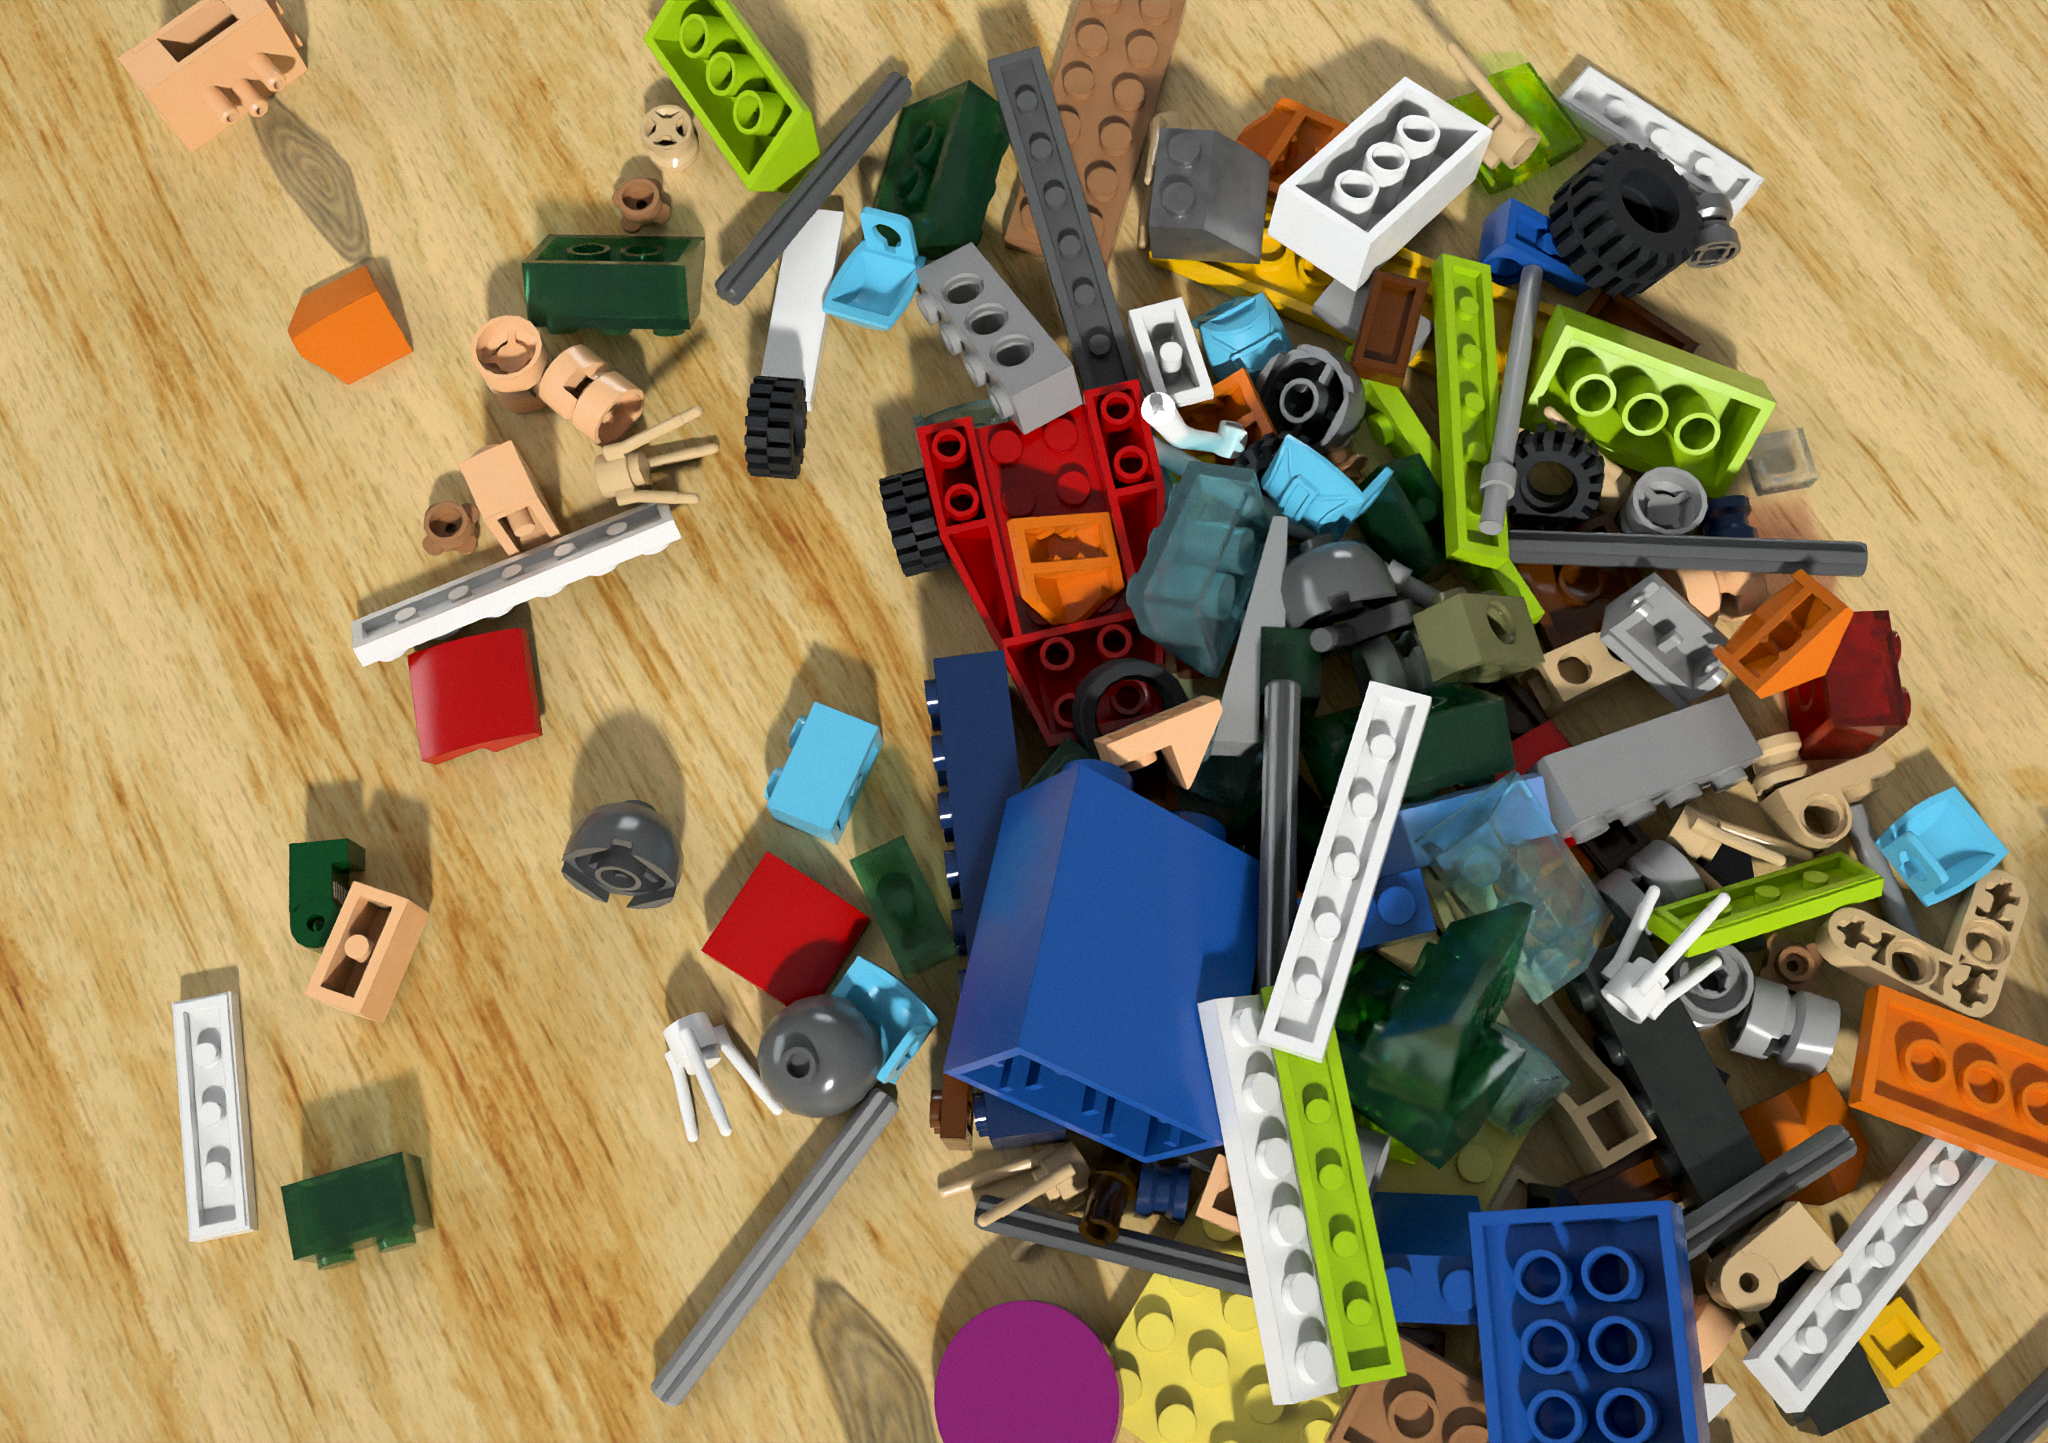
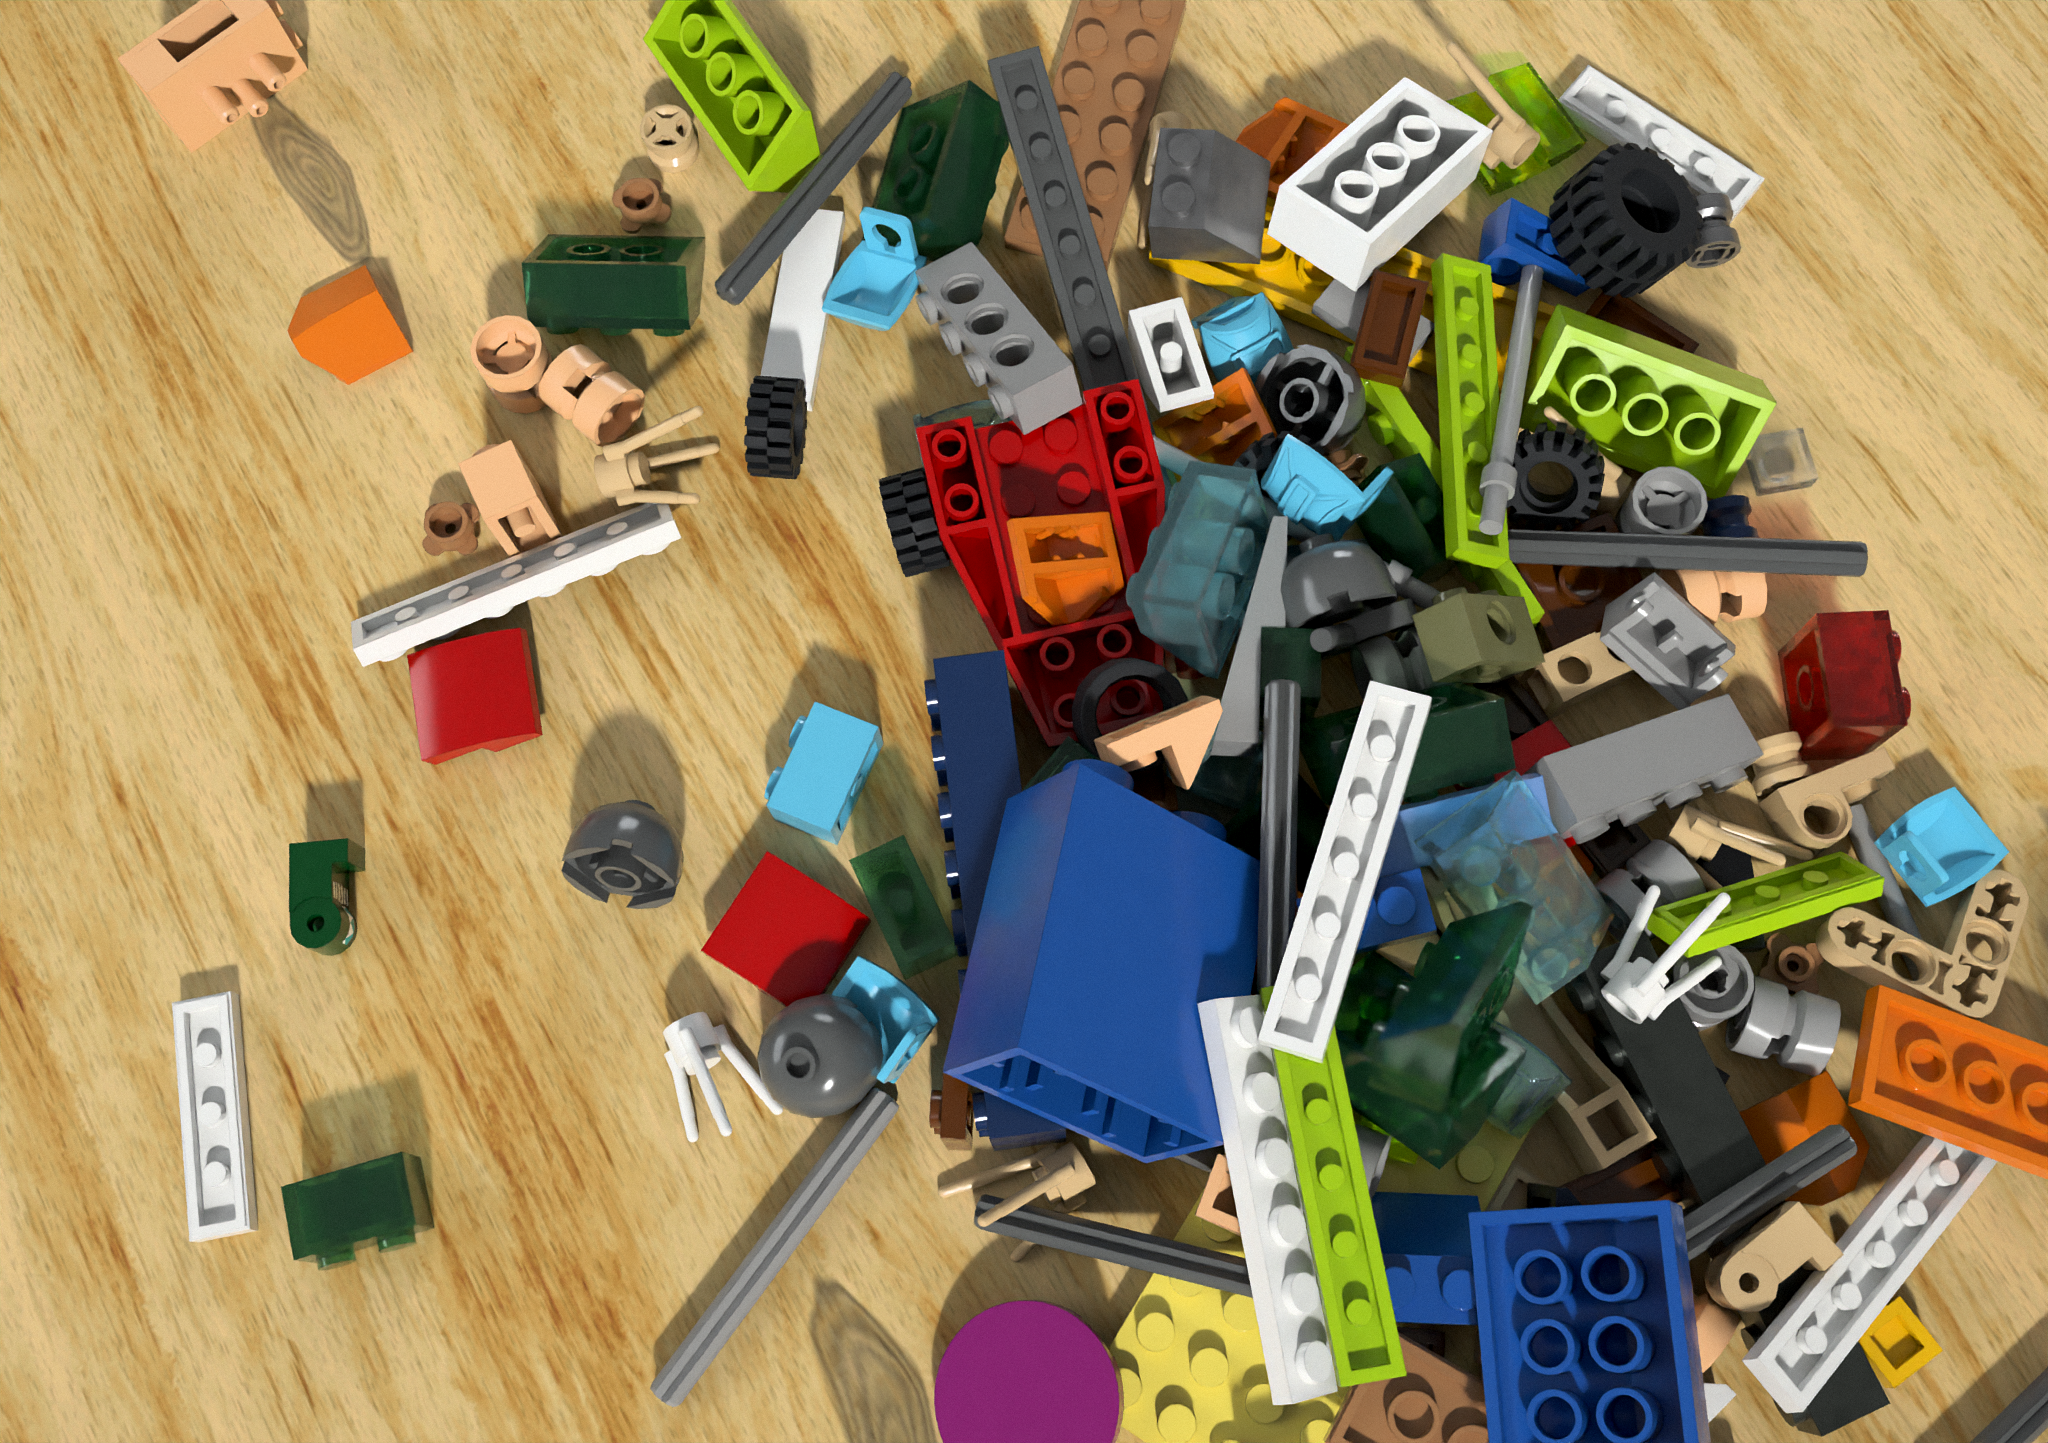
(367, 952): light nougat brick -> none
(1111, 1187): dark brown pin -> none
(1163, 416): white piece -> none
(1163, 1191): dark blue wheel -> none
(1787, 637): orange slope -> none

